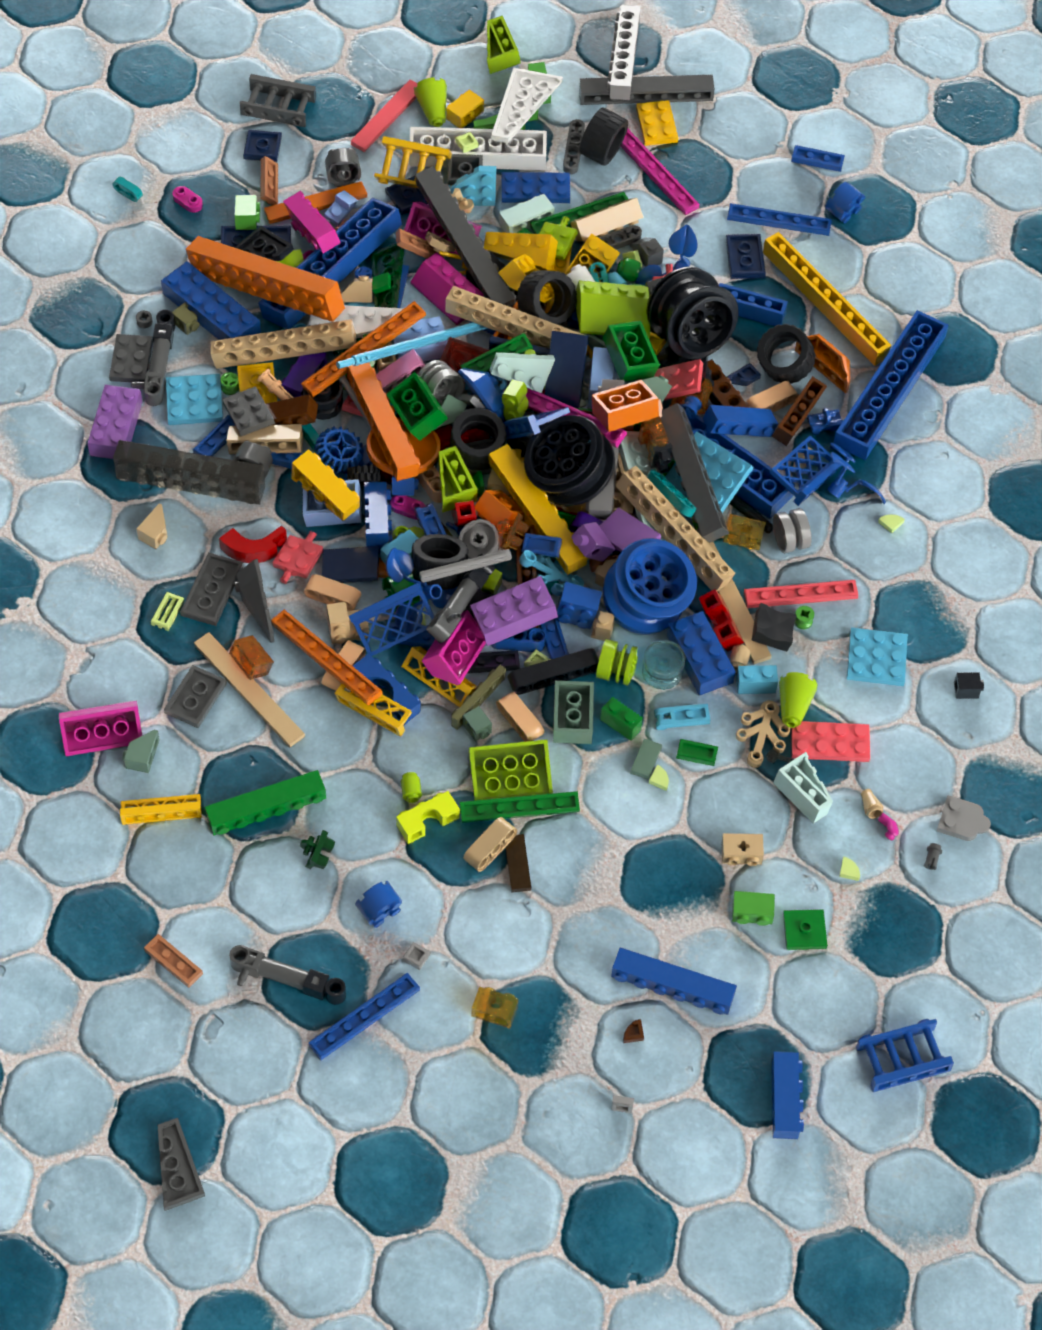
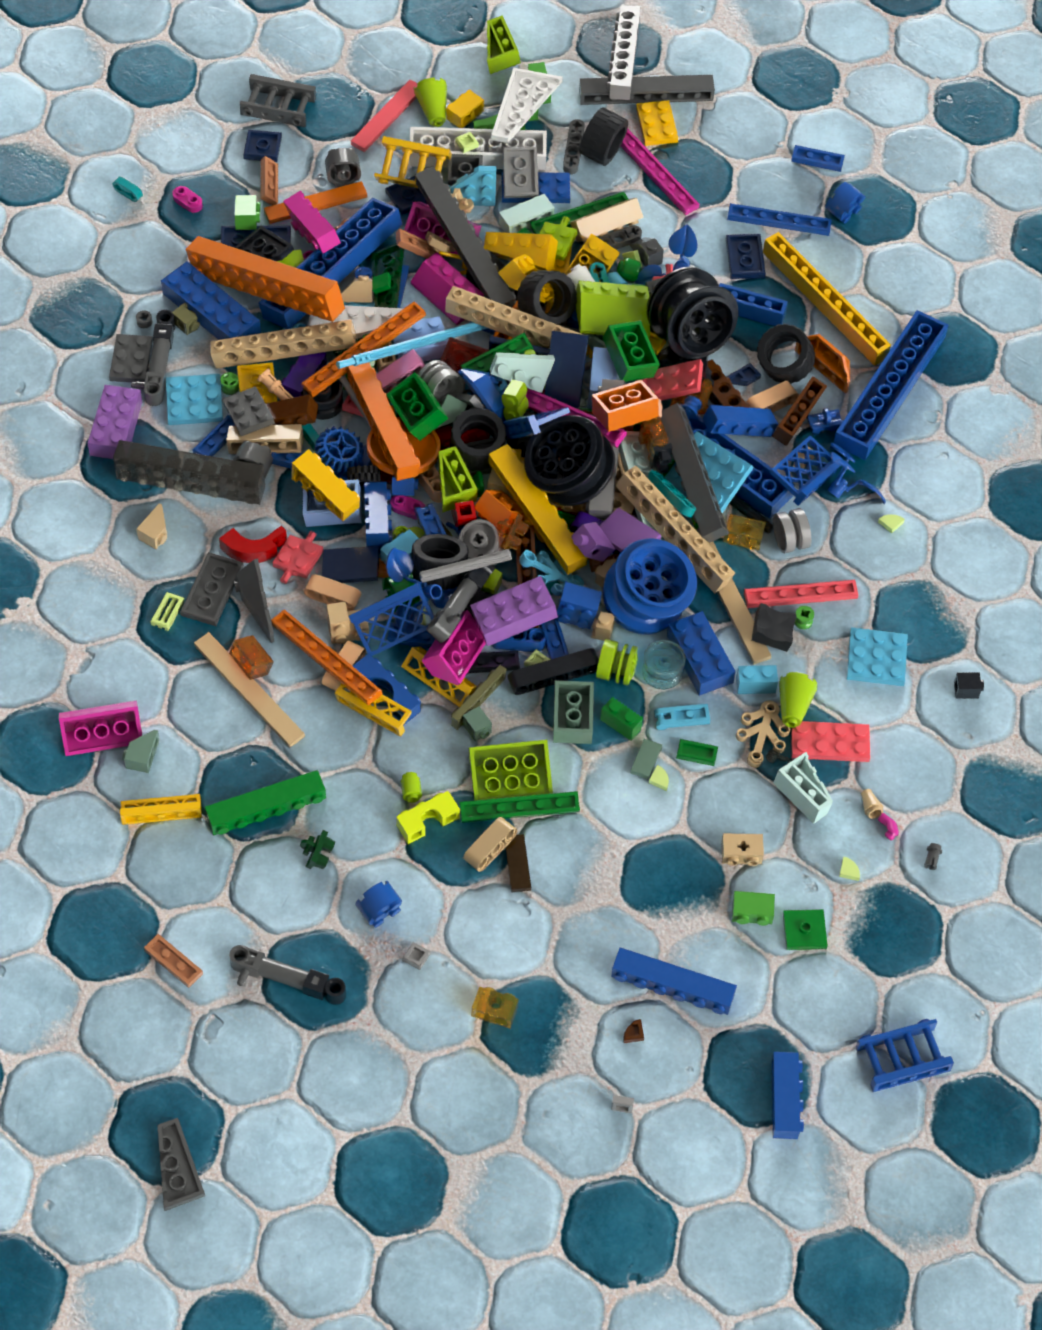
(195, 696): dark grey plate -> none
(341, 207): light blue slope -> none
(364, 1016): blue tile -> none
(520, 172): none -> light grey tile
(520, 717): light nougat beam -> none
(542, 545): blue tile -> none
(658, 386): sand green slope -> none
(721, 618): red arch -> none
(739, 656): tan brick -> none
(962, 819): light grey plate -> none

